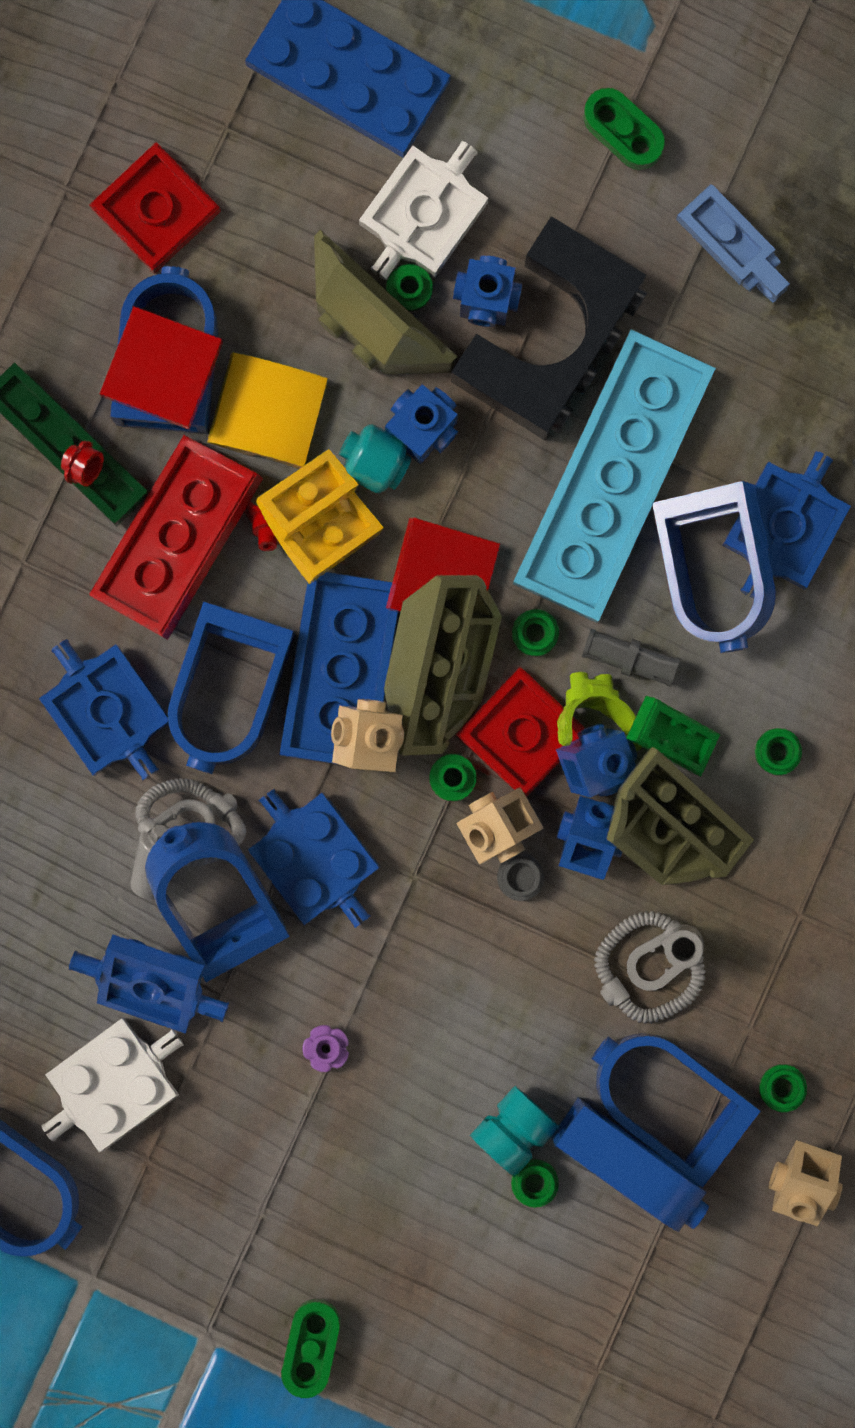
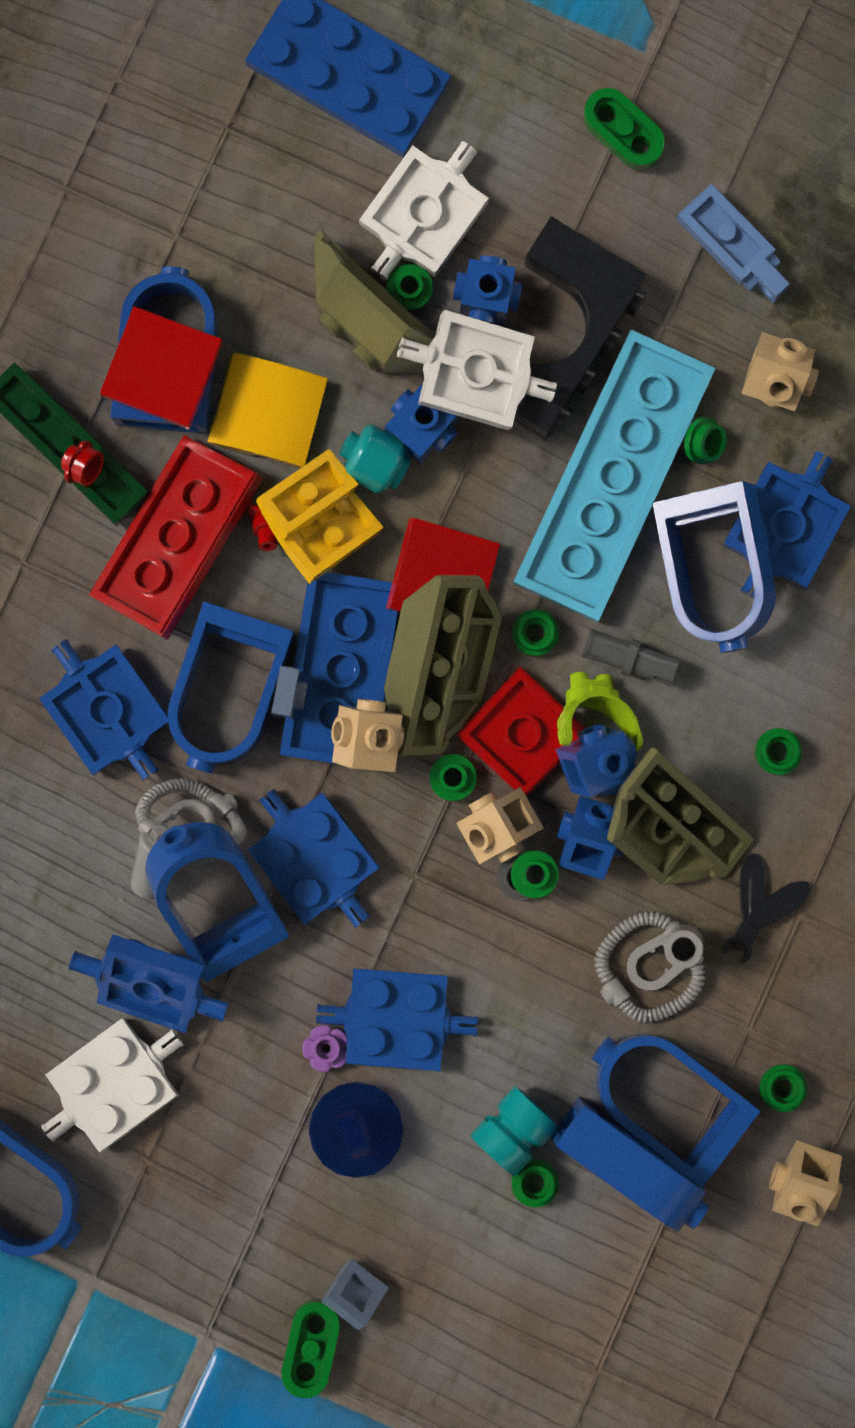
(155, 208): red tile -> none
(289, 693): none -> sand blue plate
(354, 1294): none -> sand blue plate
(356, 1129): none -> clear blue tile
(396, 1020): none -> blue plate
(476, 370): none -> white plate
(519, 879): none -> green plate
(674, 735): green plate -> none
(705, 441): none -> green plate
(756, 910): none -> black piece
(780, 372): none -> tan brick

